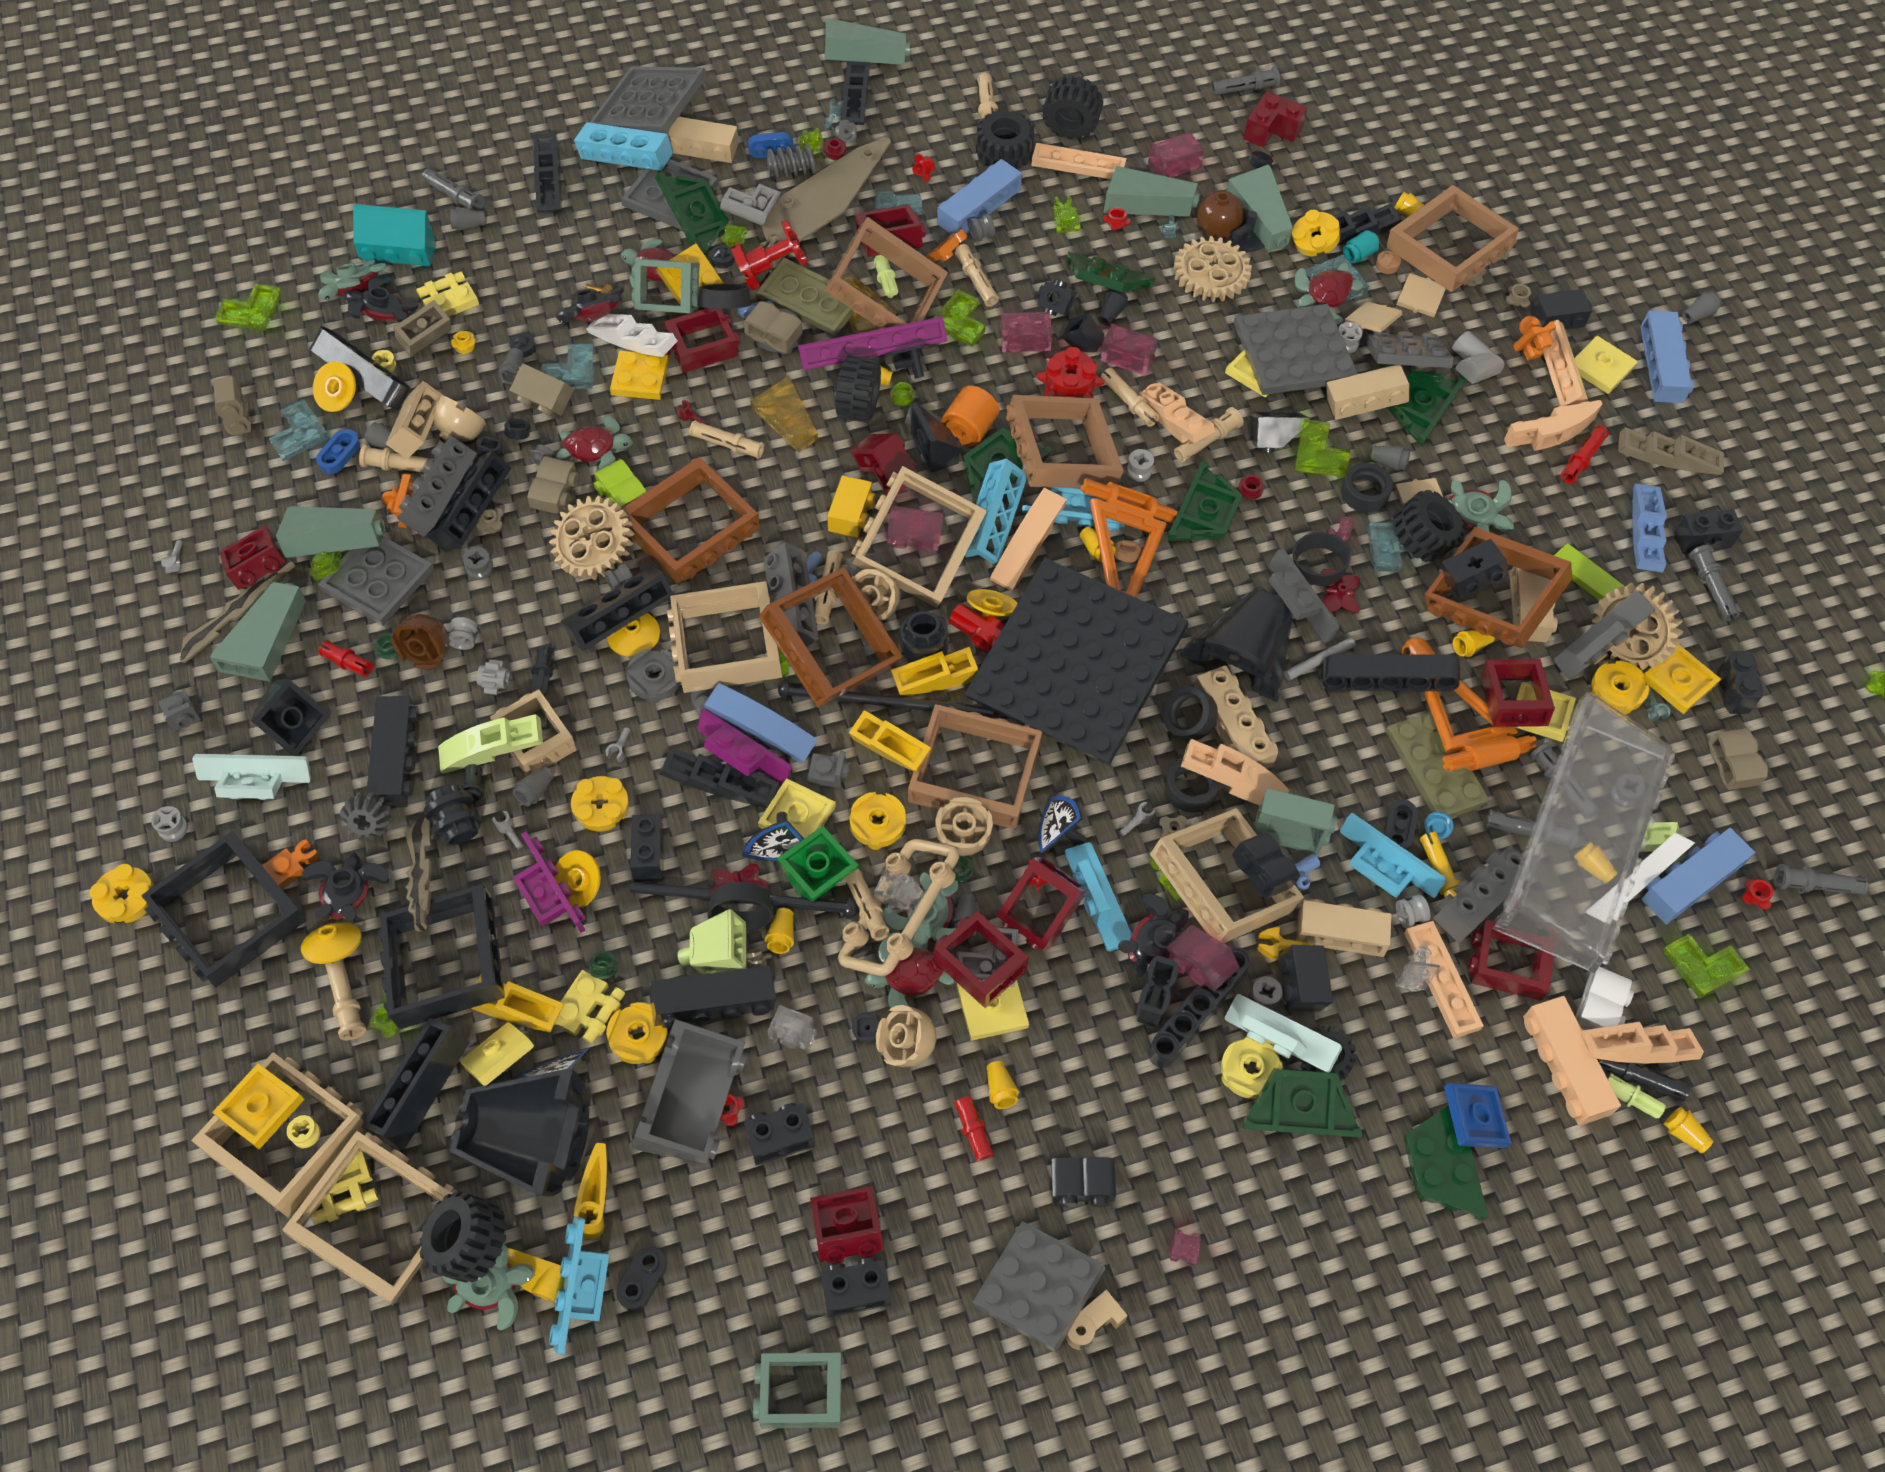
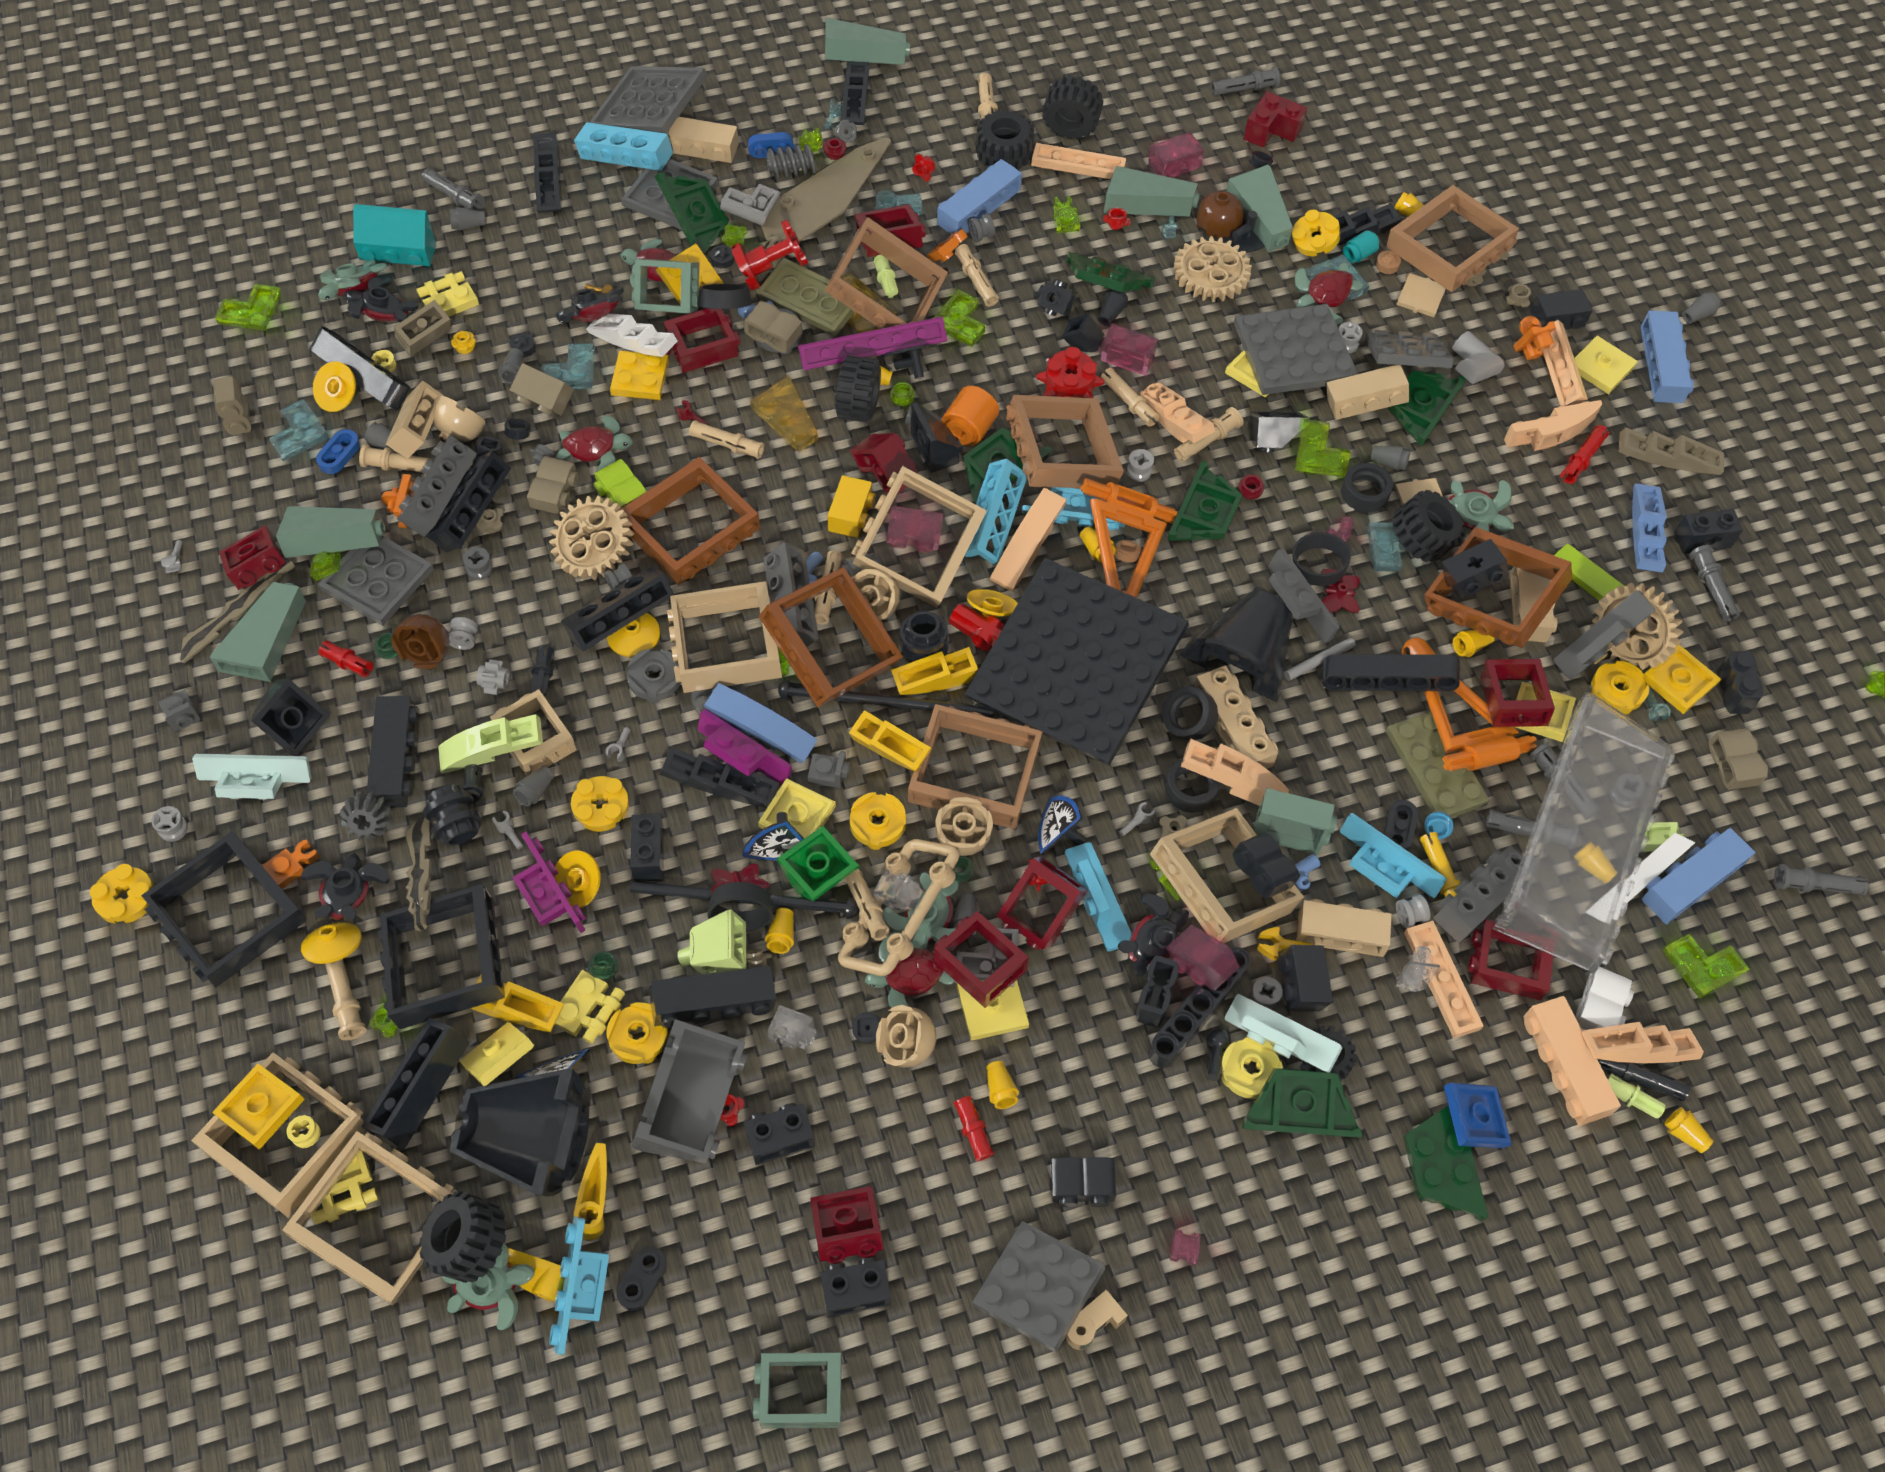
(1025, 332): clear pink brick -> none
(1218, 1042): none -> black bar
(1374, 316): tan piece -> none
(1761, 887): red plate -> none

